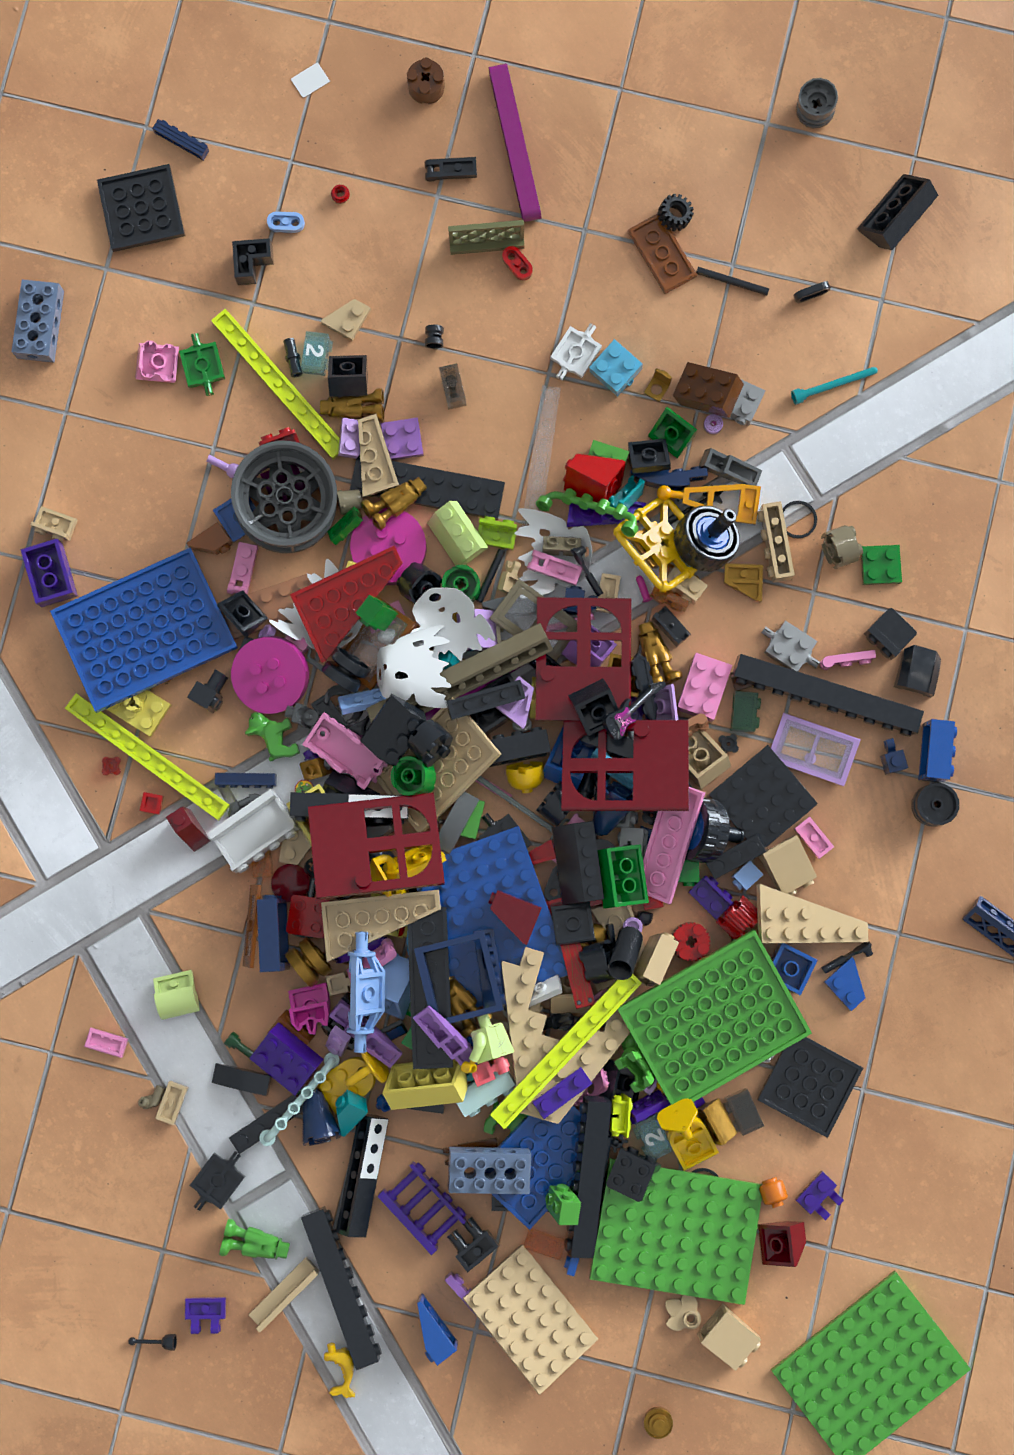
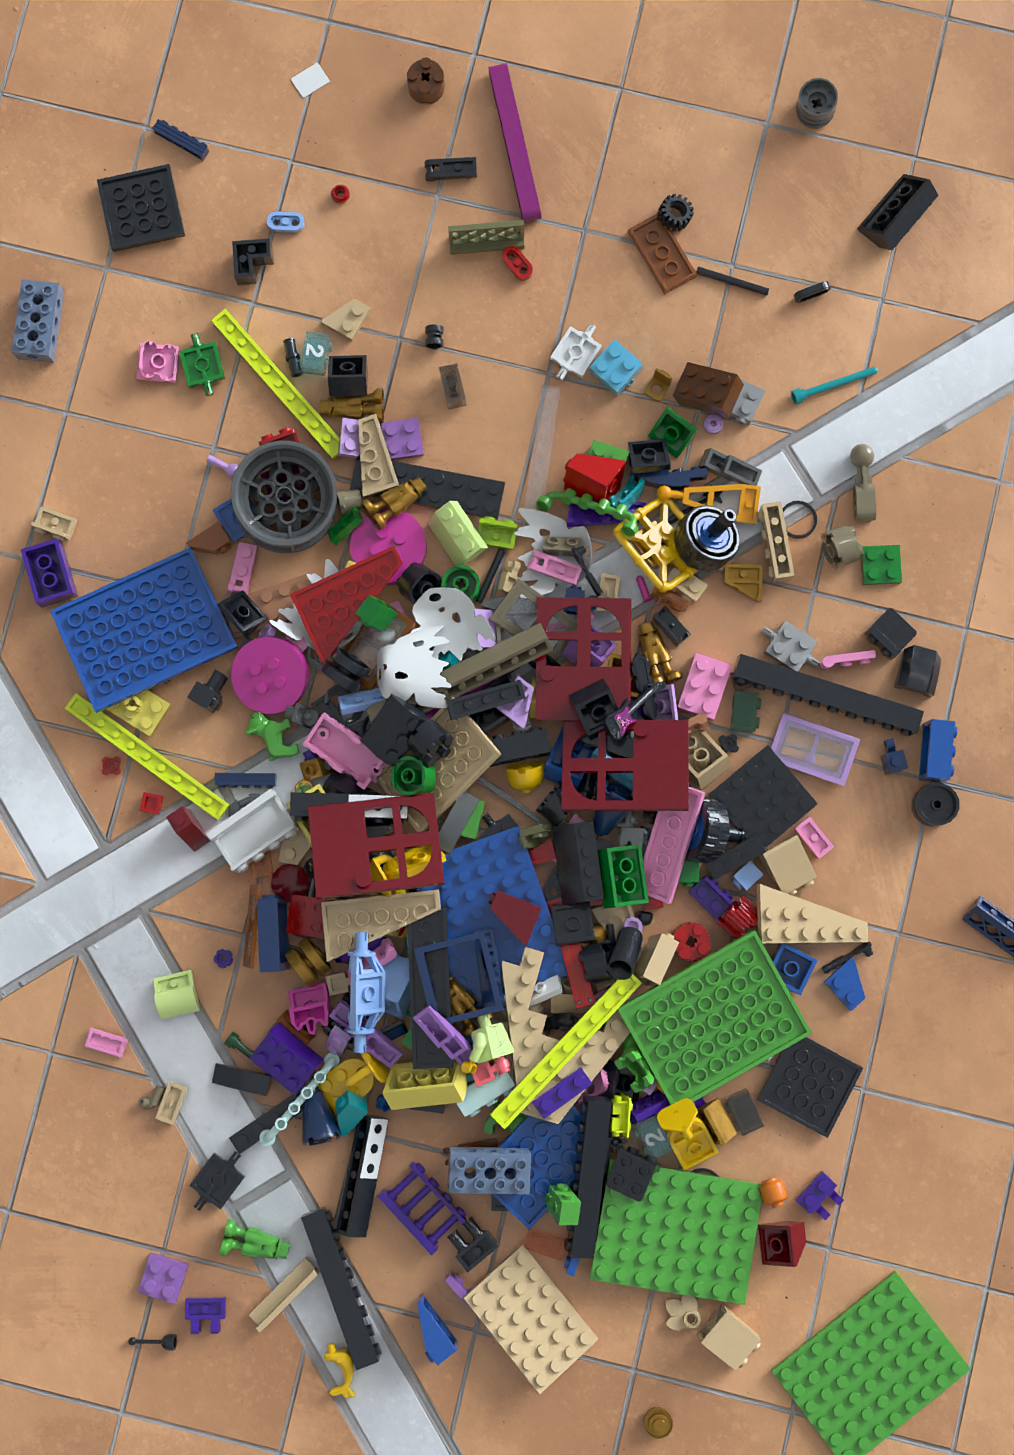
(163, 1278): none -> medium lavender plate
(228, 958): none -> dark purple plate
(530, 836): none -> olive bracket
(863, 490): none -> dark tan beam

